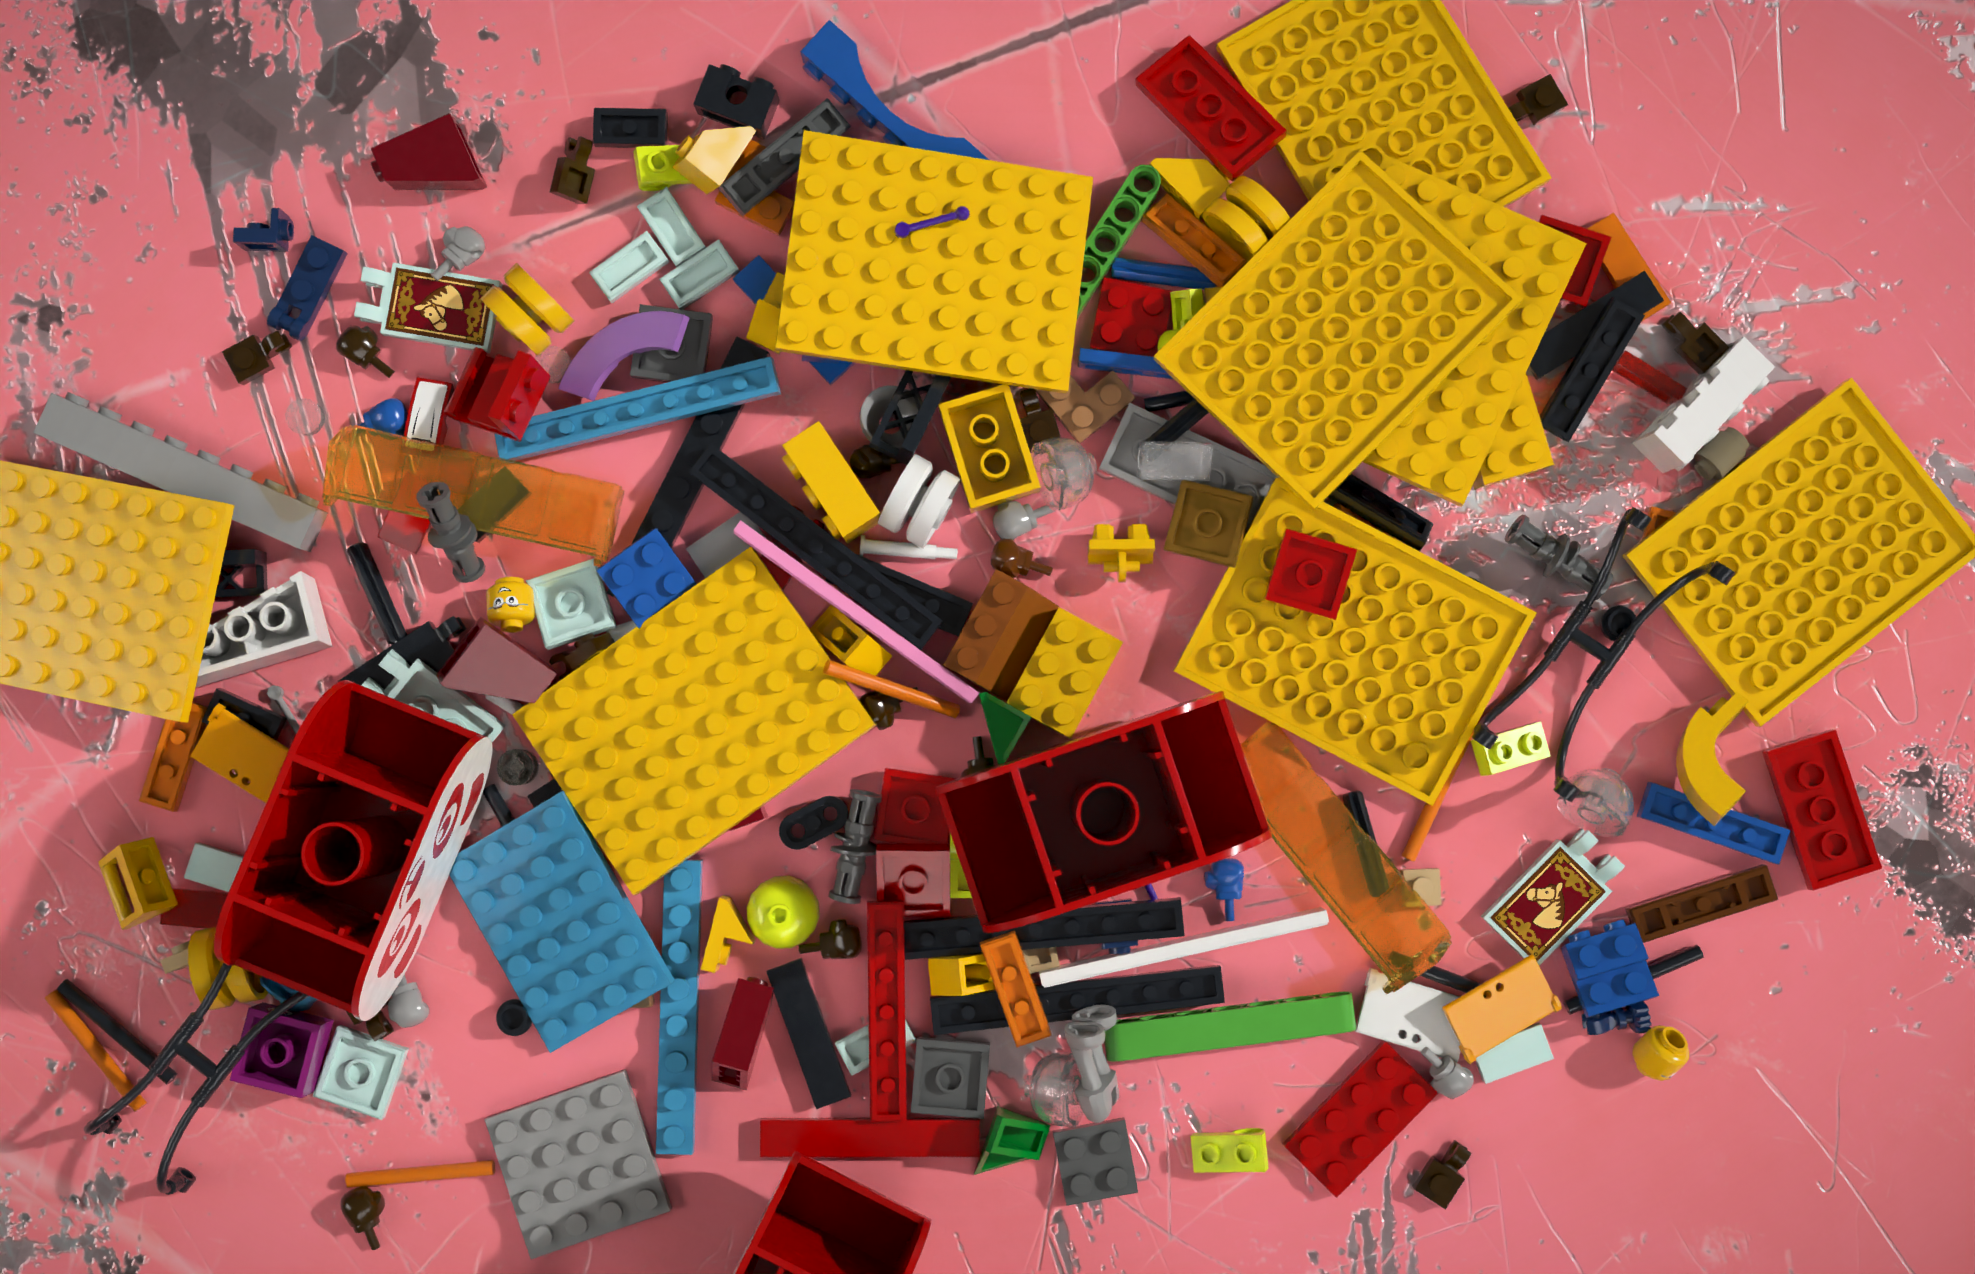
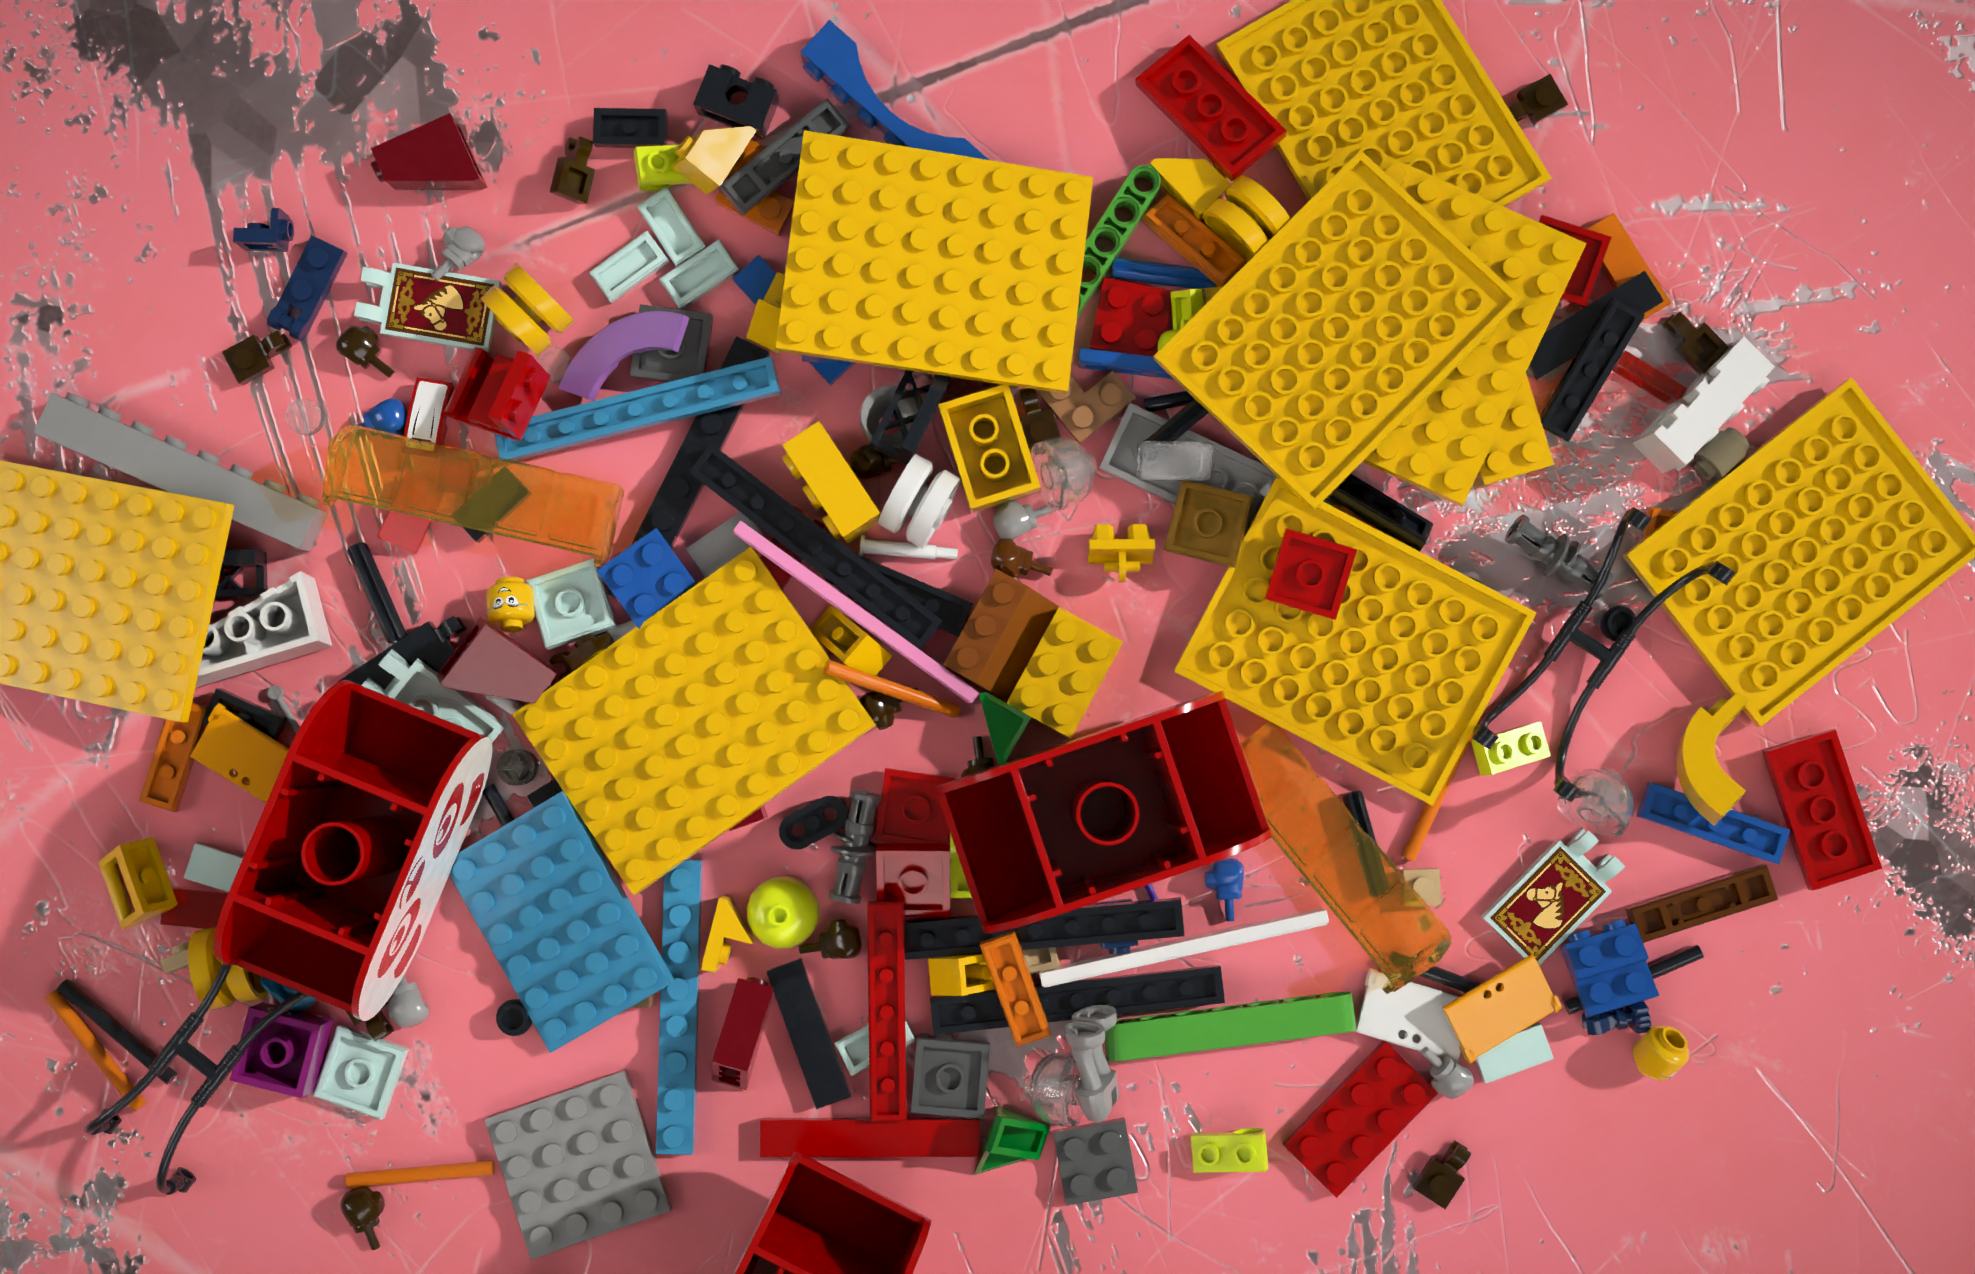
(451, 531): dark grey piece -> none
(902, 229): dark purple hinge -> none

